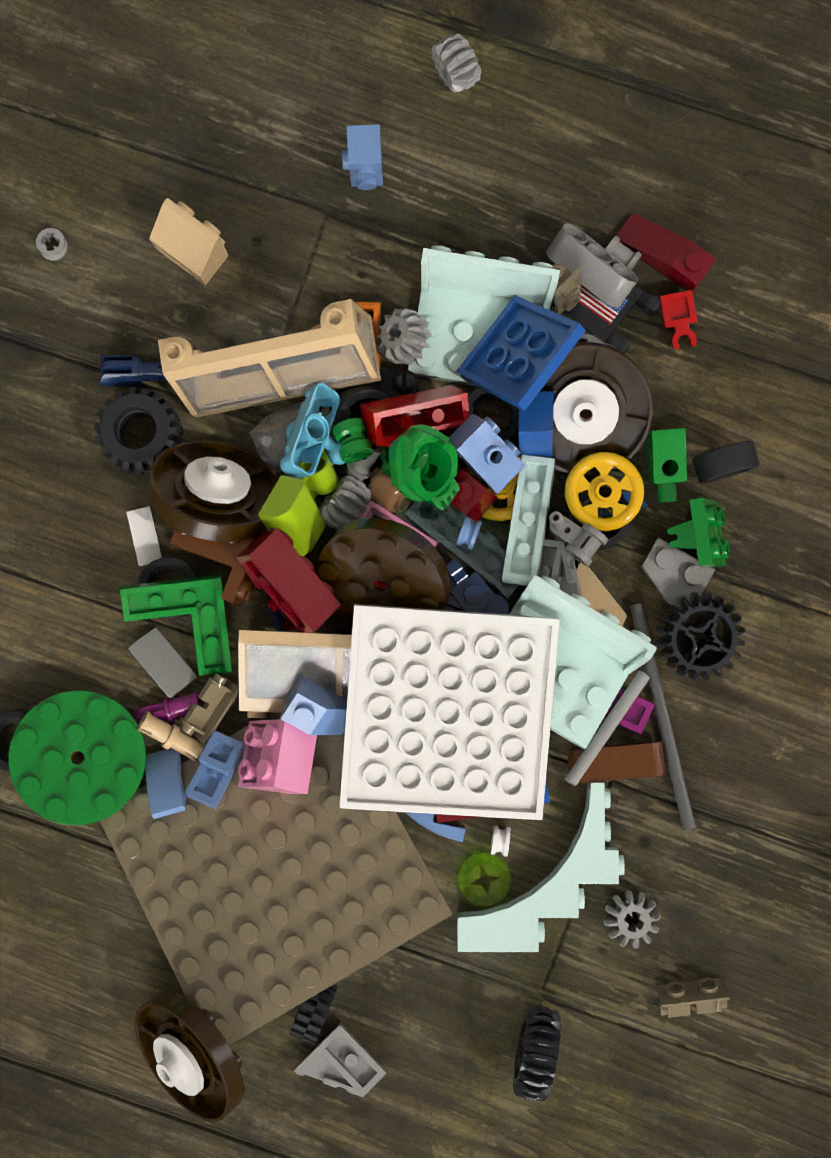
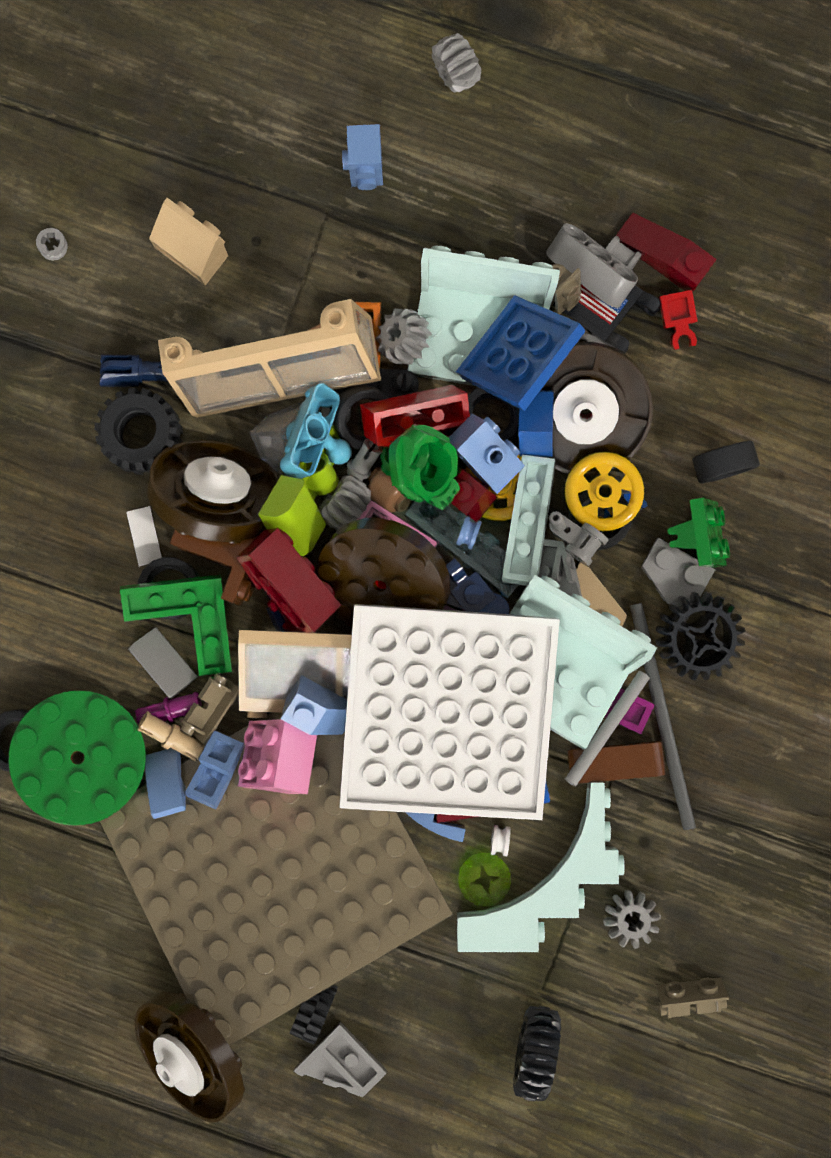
(352, 440): green wheel -> none
(665, 446): green torso -> none

